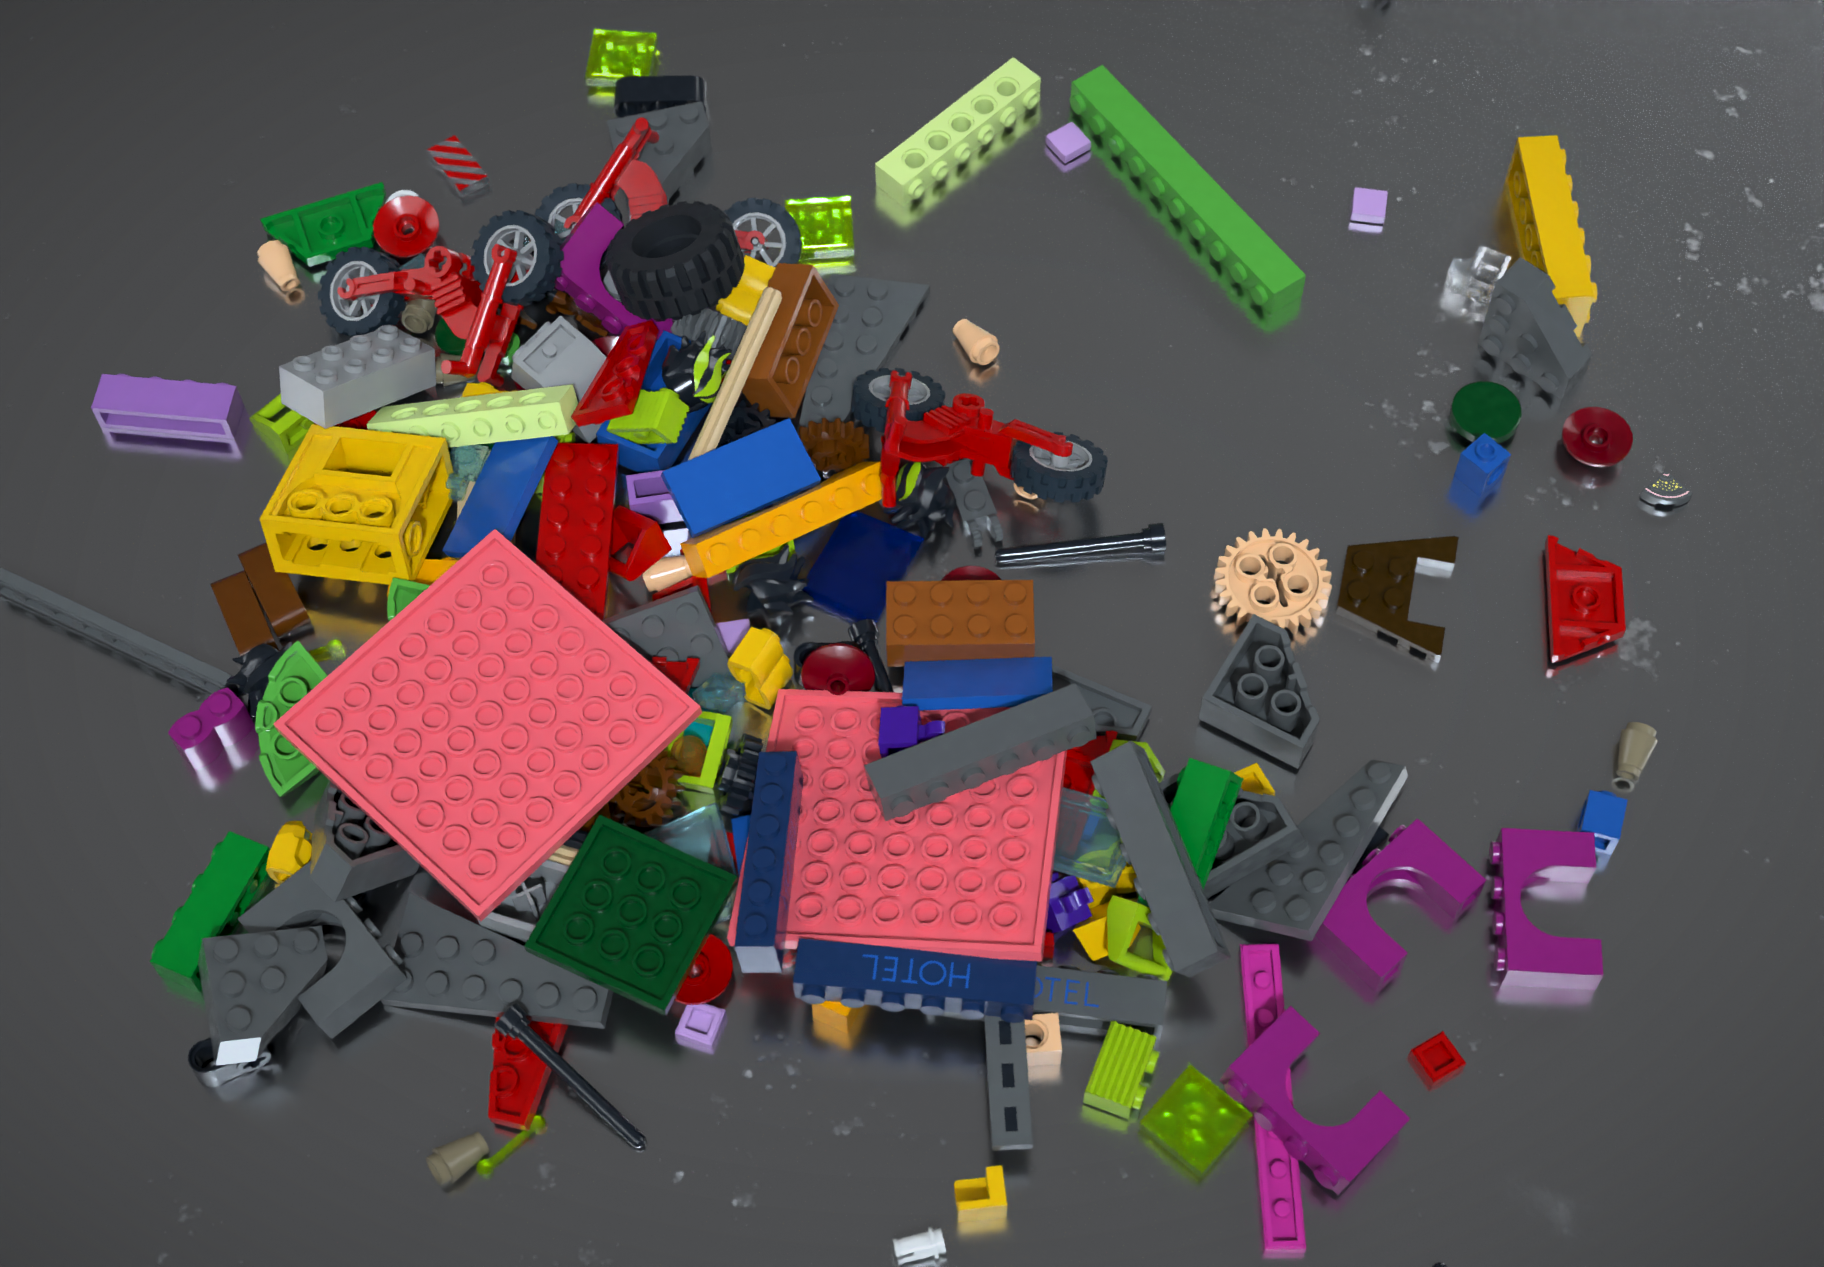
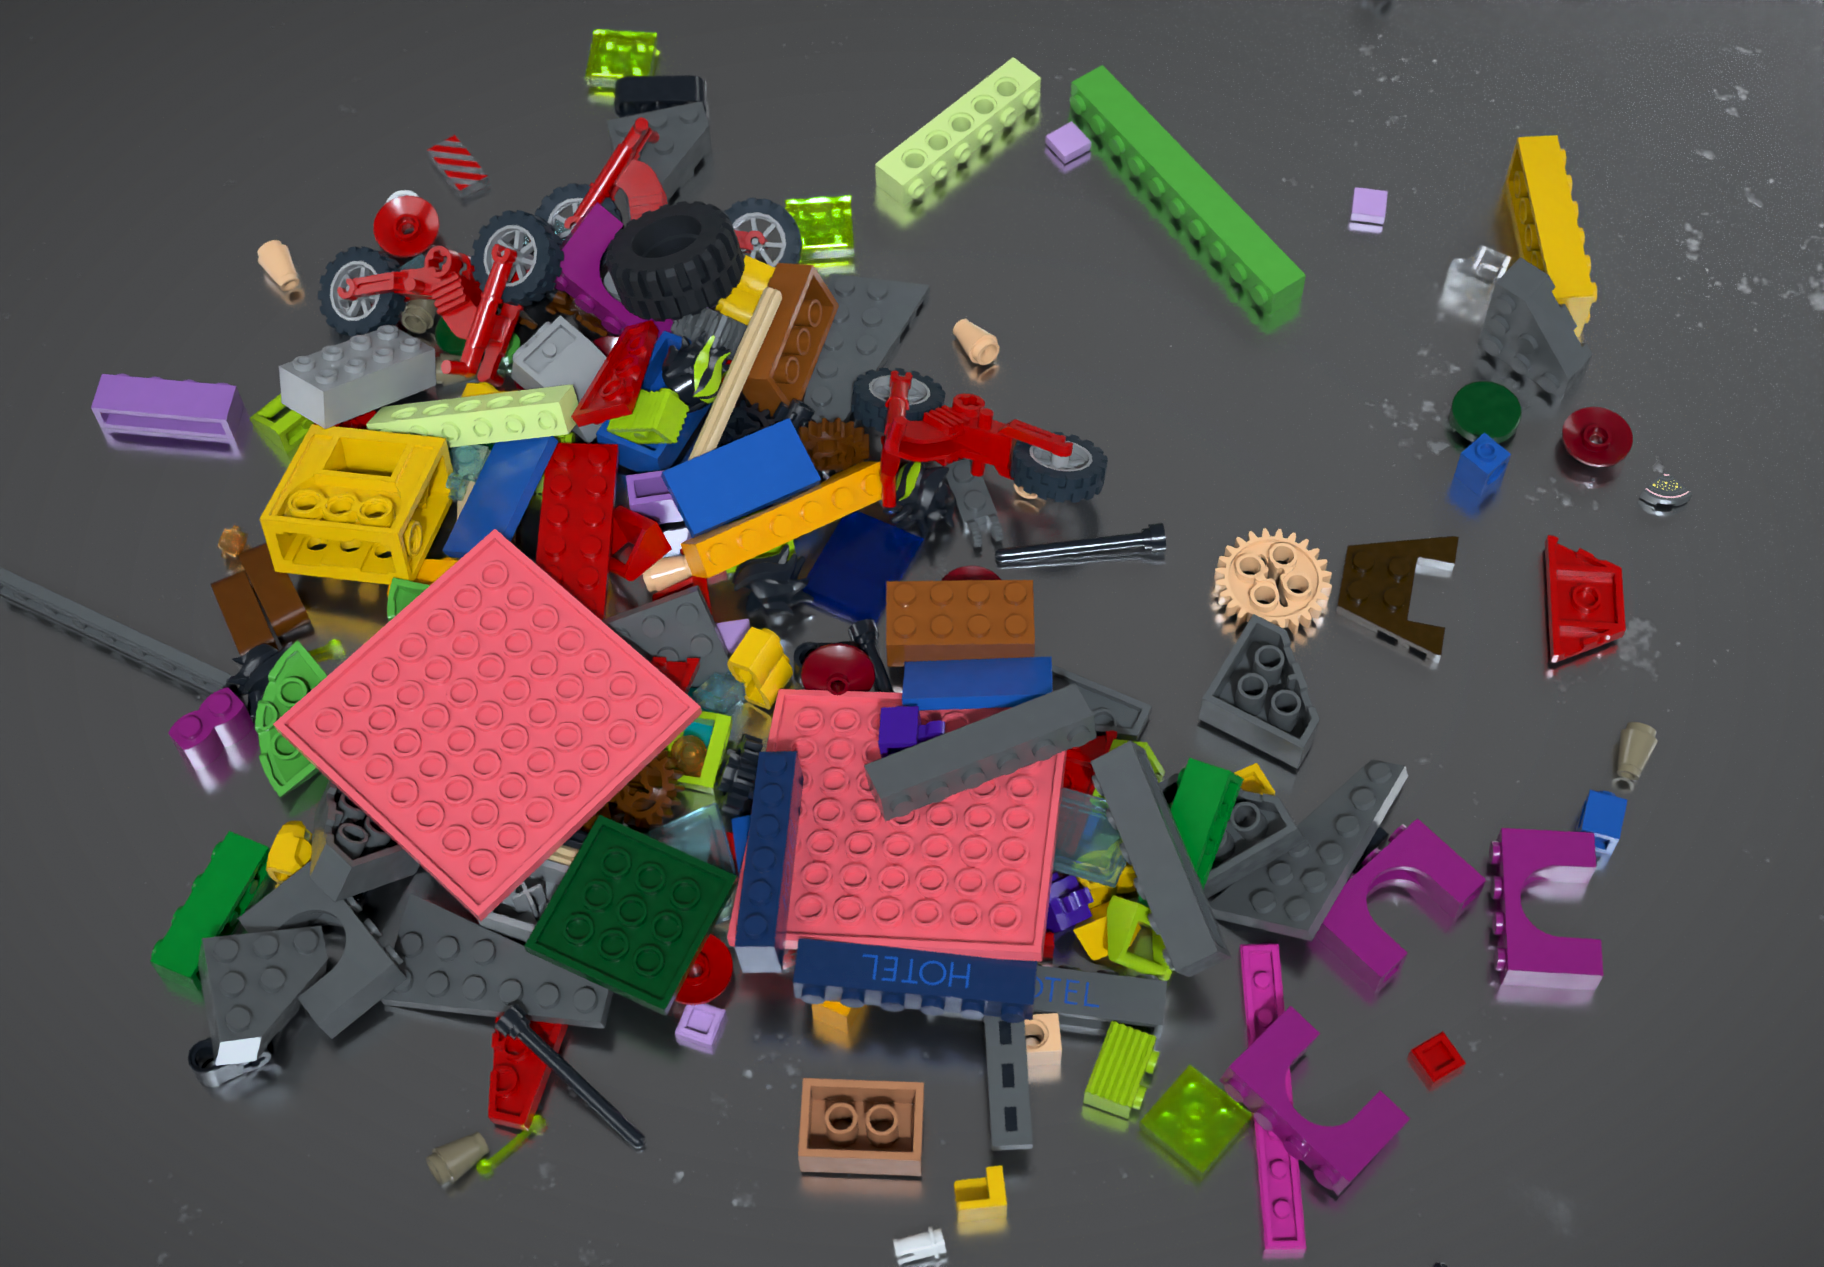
(232, 542): none -> clear orange plate
(328, 226): green wing -> none
(797, 411): none -> black gear
(861, 1127): none -> nougat brick

